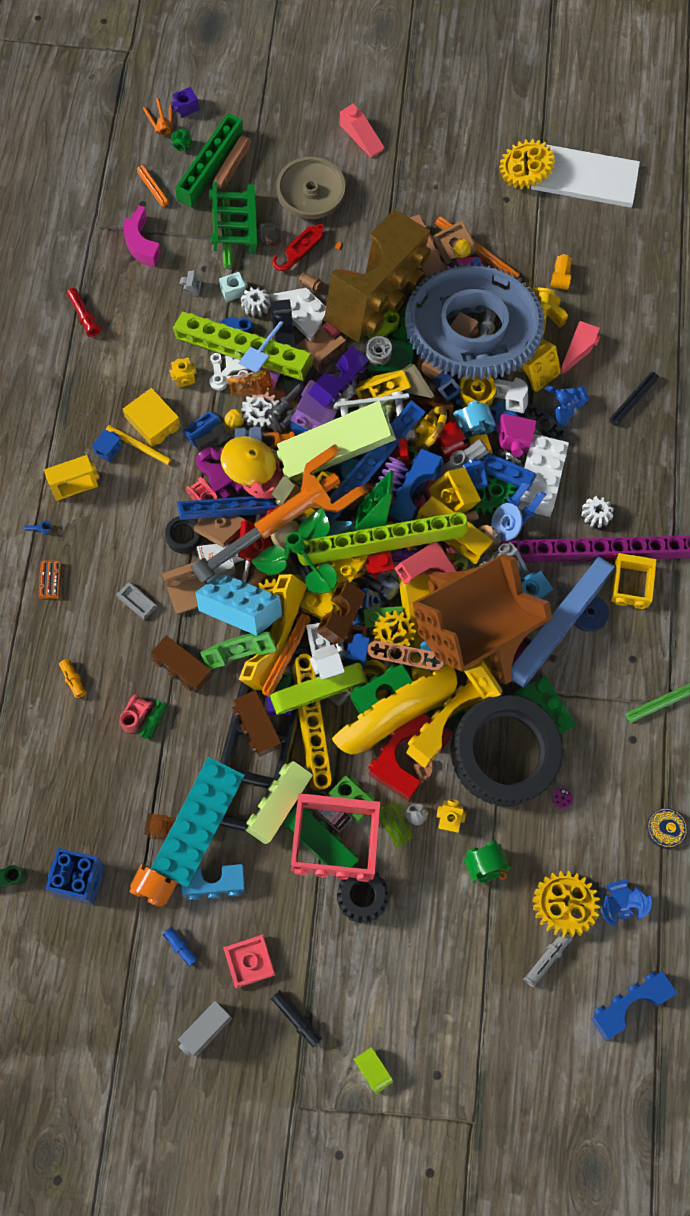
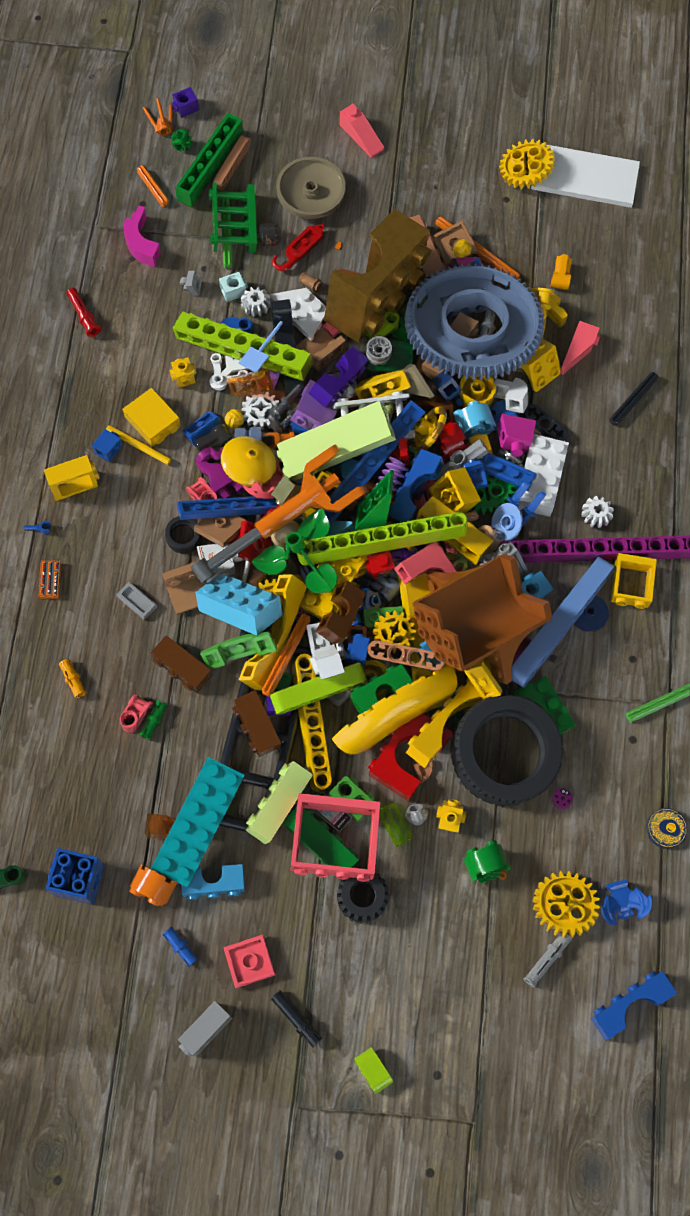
(569, 400): blue animal -> none

